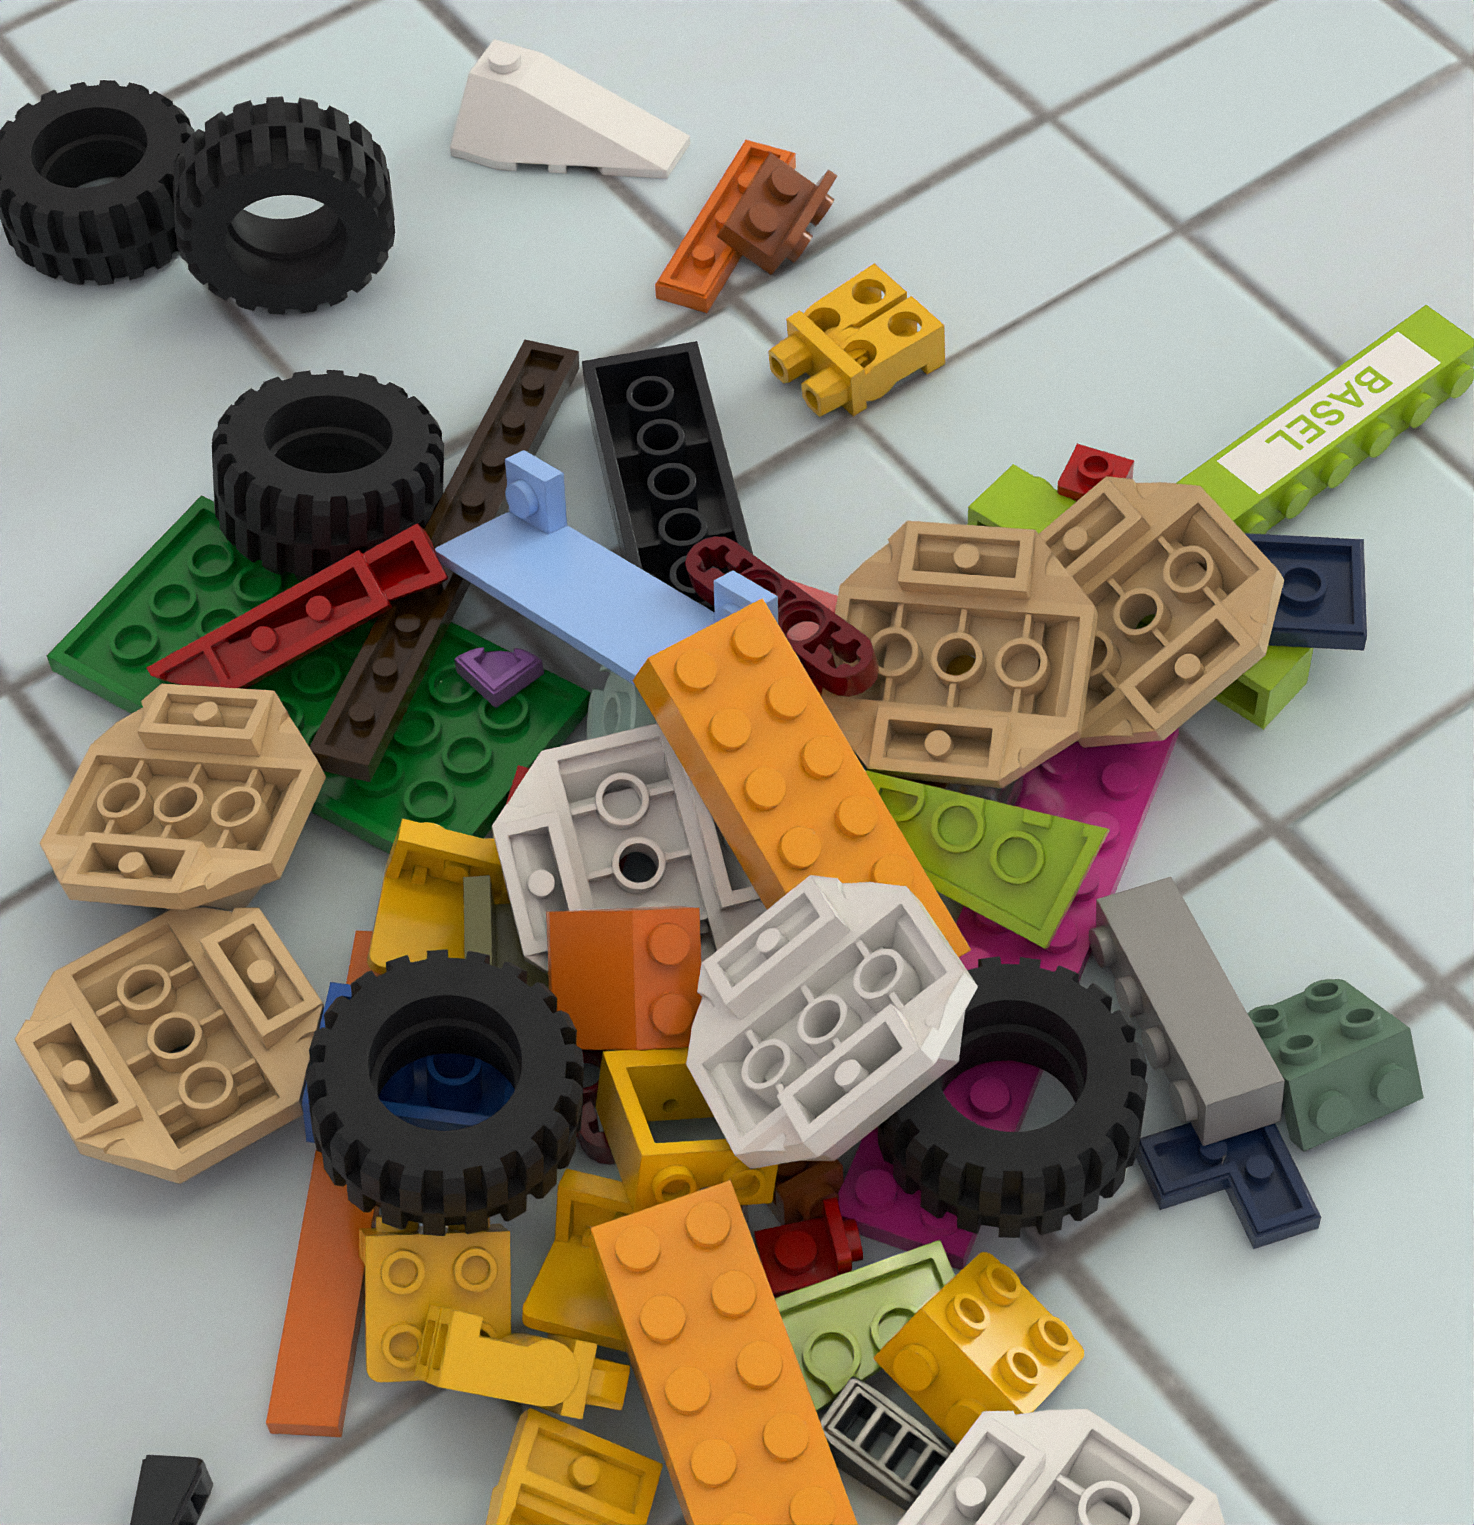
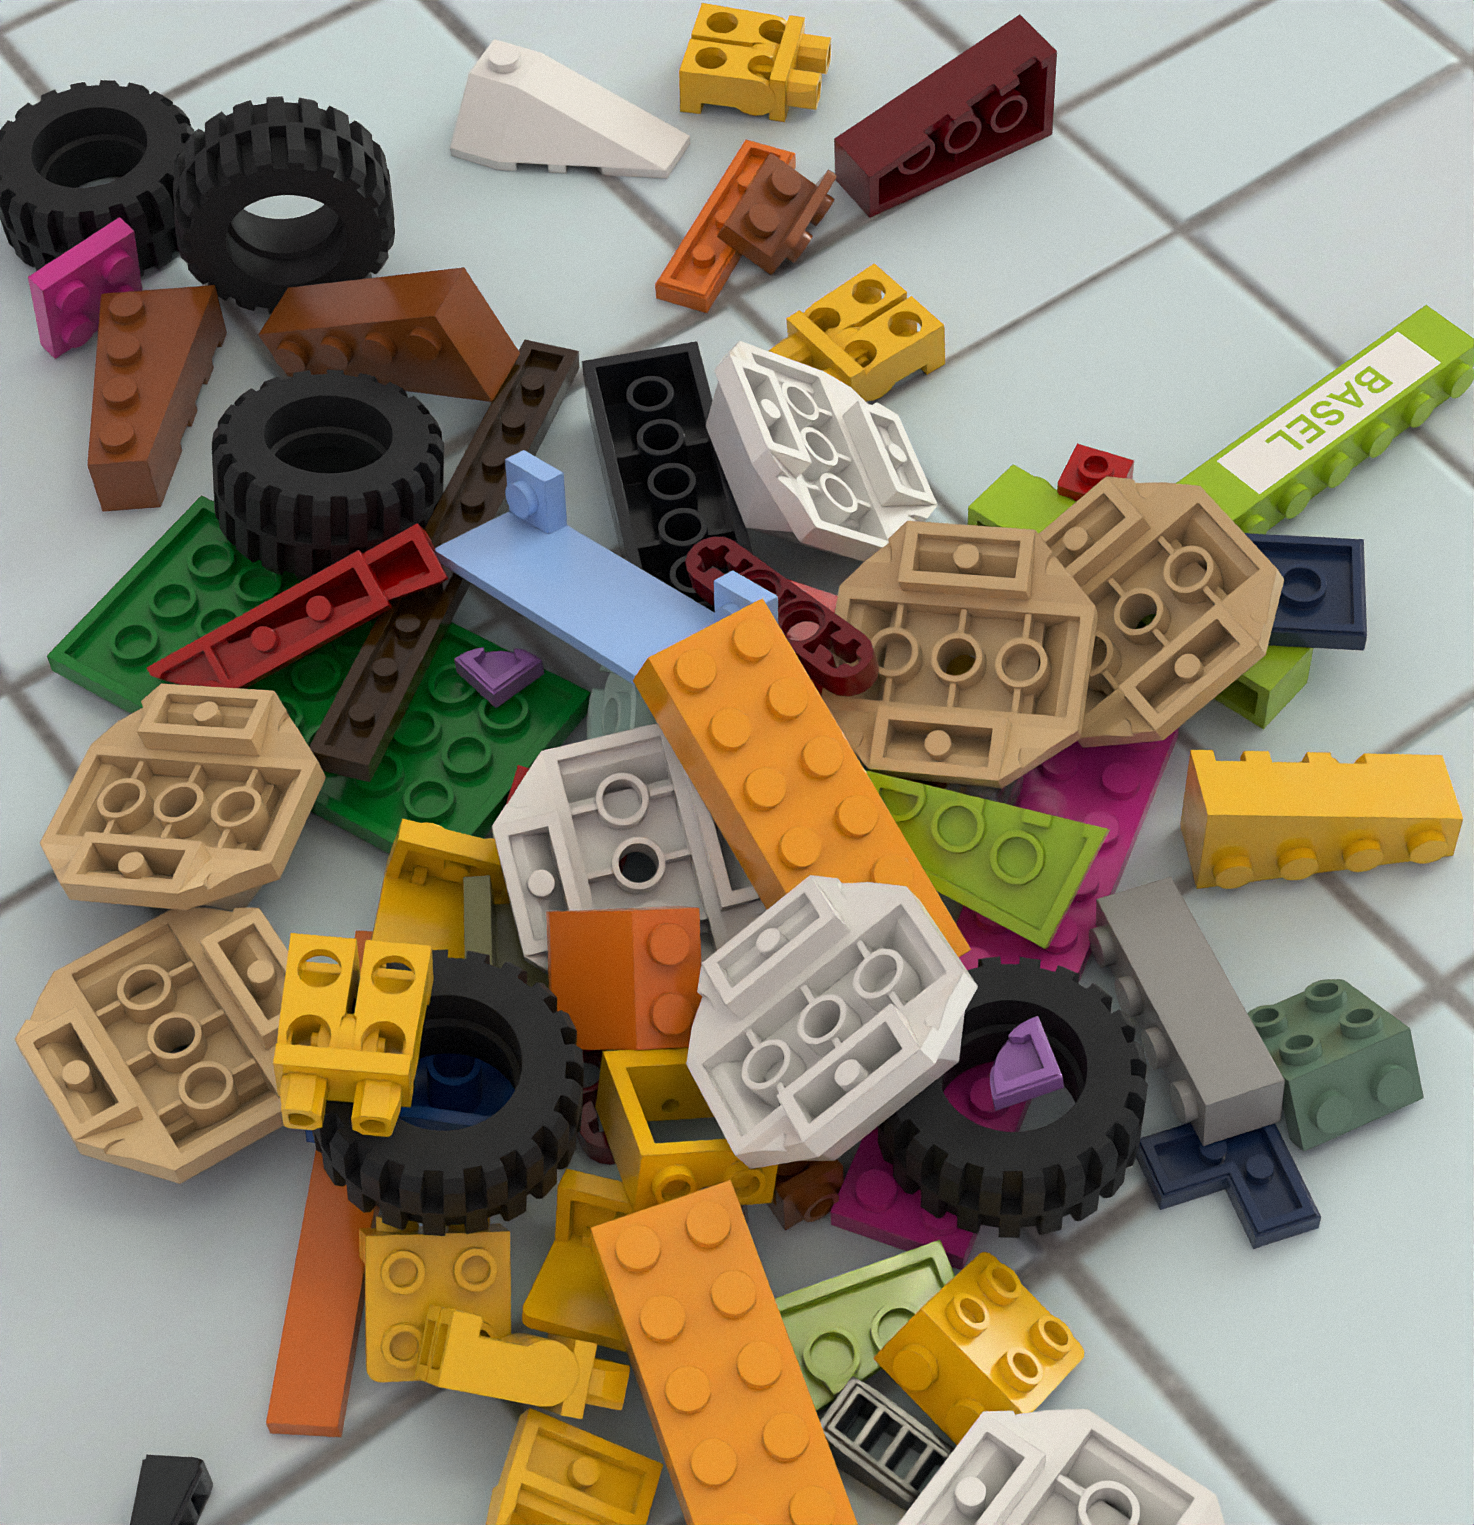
(71, 286): none -> dark pink plate
(147, 379): none -> dark orange wedge
(347, 1055): none -> yellow hips
(405, 329): none -> dark orange wedge
(752, 63): none -> yellow hips
(809, 1250): red bracket -> none
(812, 456): none -> white piece
(952, 120): none -> dark red wedge
(1024, 1067): none -> medium lavender tile
(1314, 815): none -> yellow wedge

